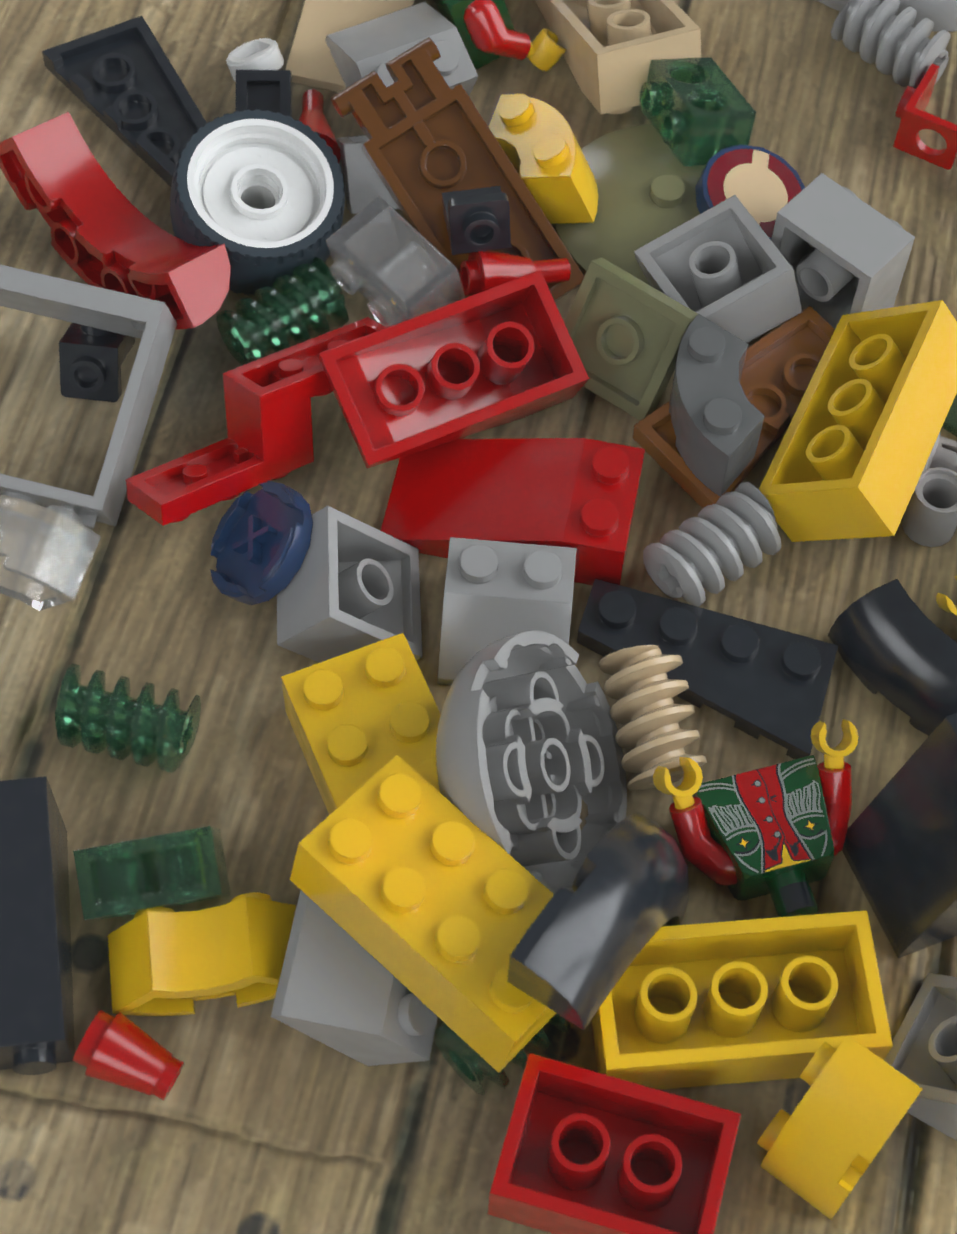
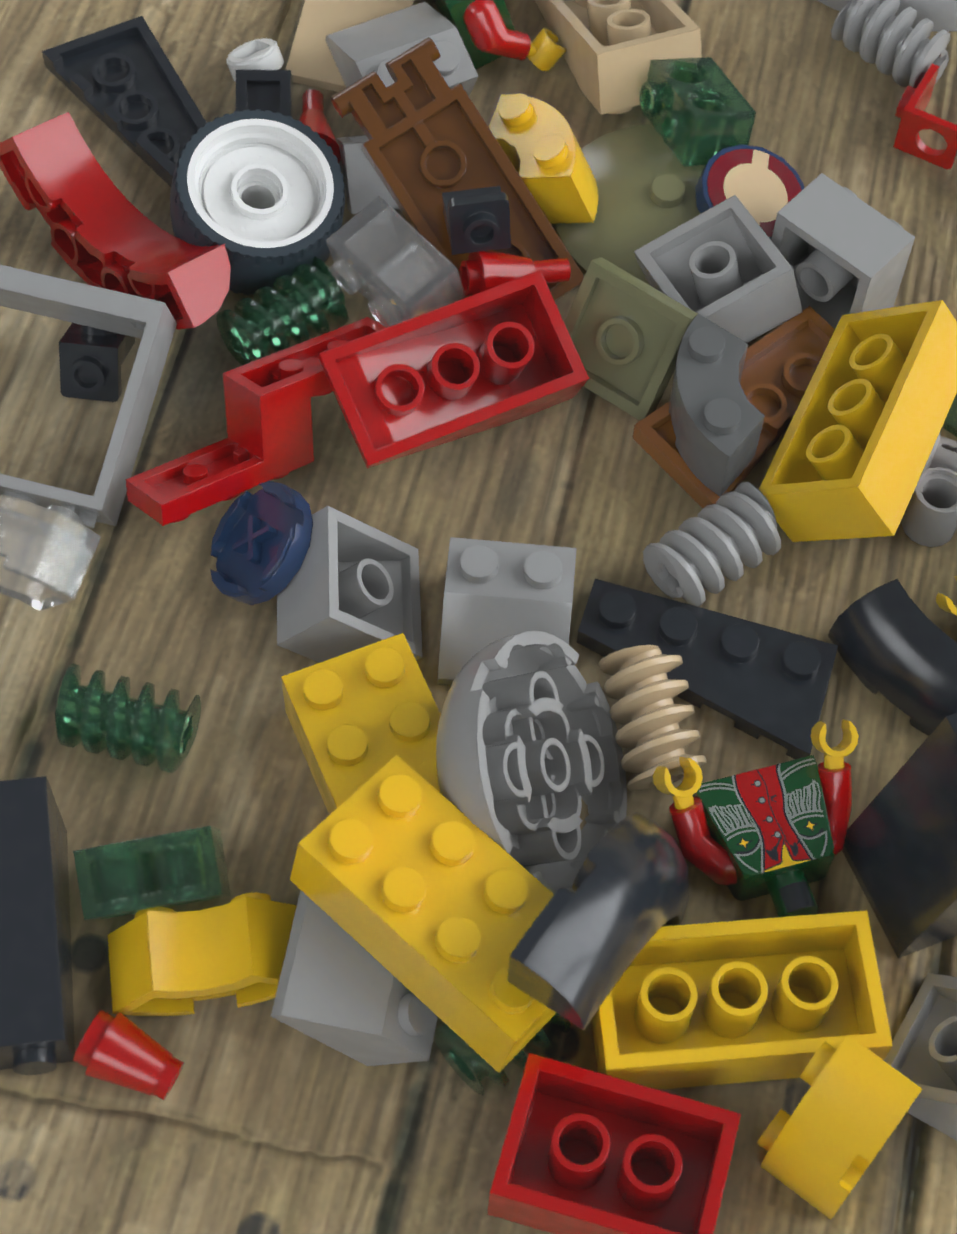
(521, 492): red slope -> none

